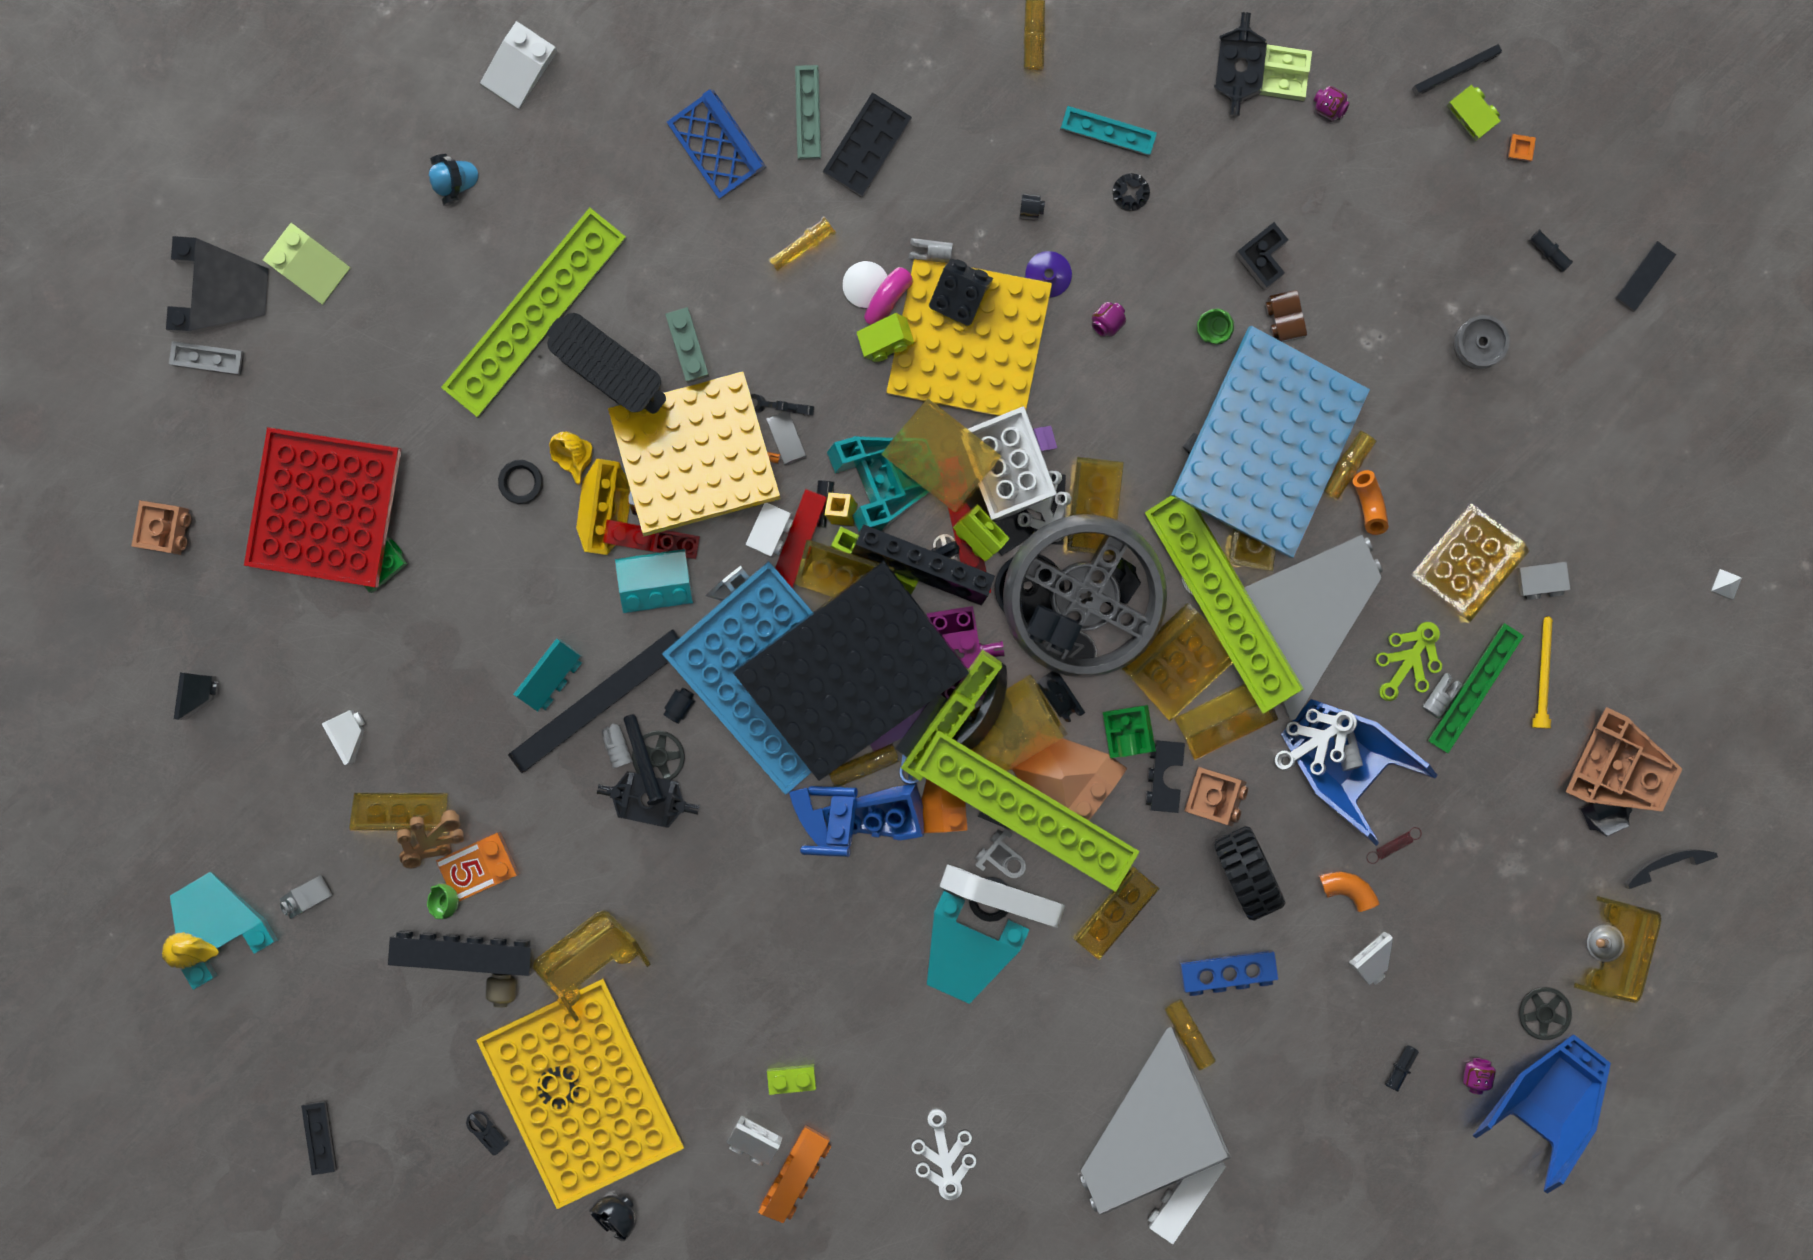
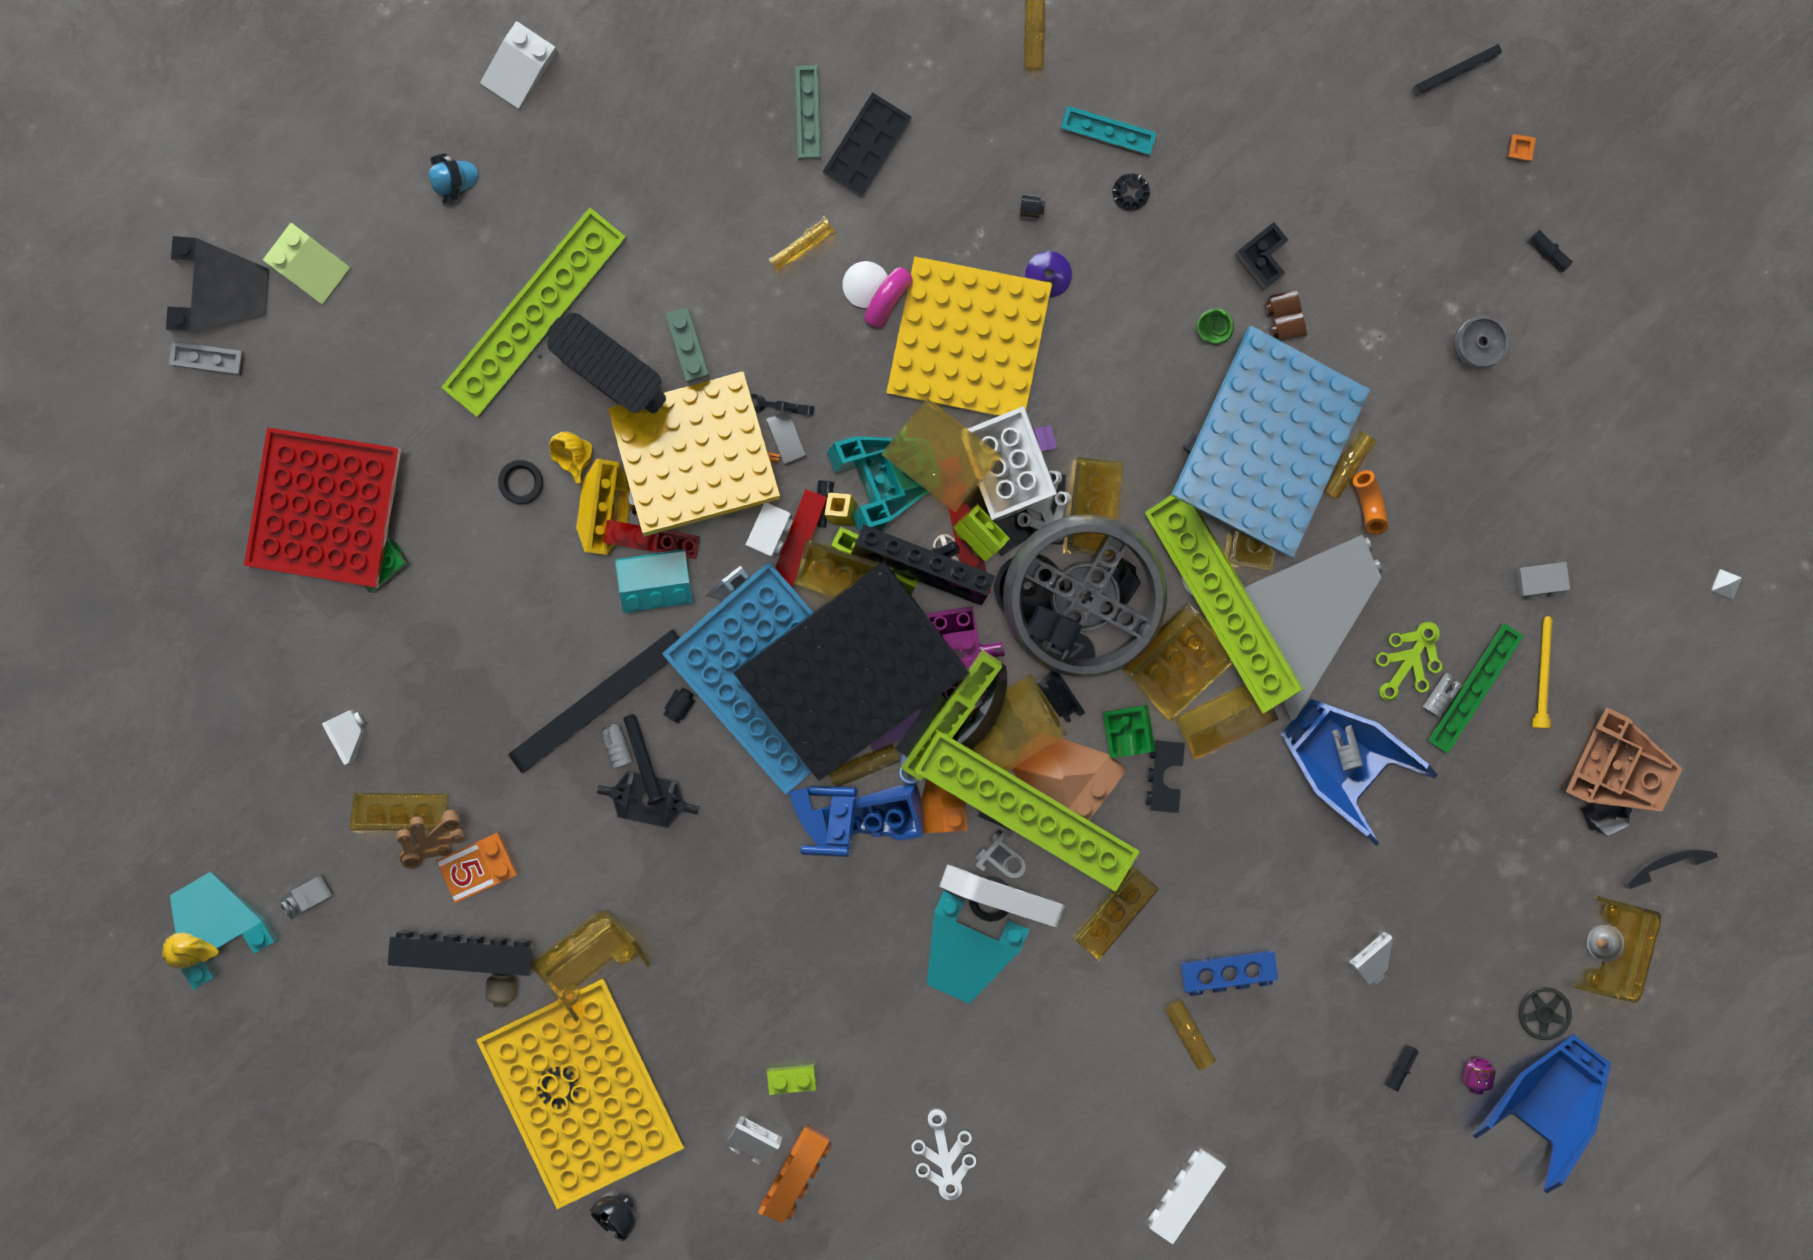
(161, 527): nougat plate -> none
(194, 693): black slope -> none
(318, 1138): black plate -> none
(442, 901): bright green hair -> none
(488, 1136): black piece -> none
(549, 675): teal slope -> none
(659, 756): pearl dark grey wheel -> none
(733, 133): blue fence -> none
(885, 337): lime brick -> none
(937, 250): light grey hinge -> none
(960, 291): black bracket -> none
(1108, 319): magenta head -> none
(1156, 1134): light grey slope -> none
(1216, 797): nougat plate -> none
(1235, 46): black plate -> none
(1249, 873): black tyre -> none
(1286, 72): yellowish green slope -> none
(1319, 738): white plant -> none
(1331, 103): magenta head -> none
(1351, 886): orange cylinder -> none
(1397, 849): dark red piece -> none
(1470, 562): clear yellow slope -> none
(1474, 112): lime brick -> none
(1645, 276): black tile -> none

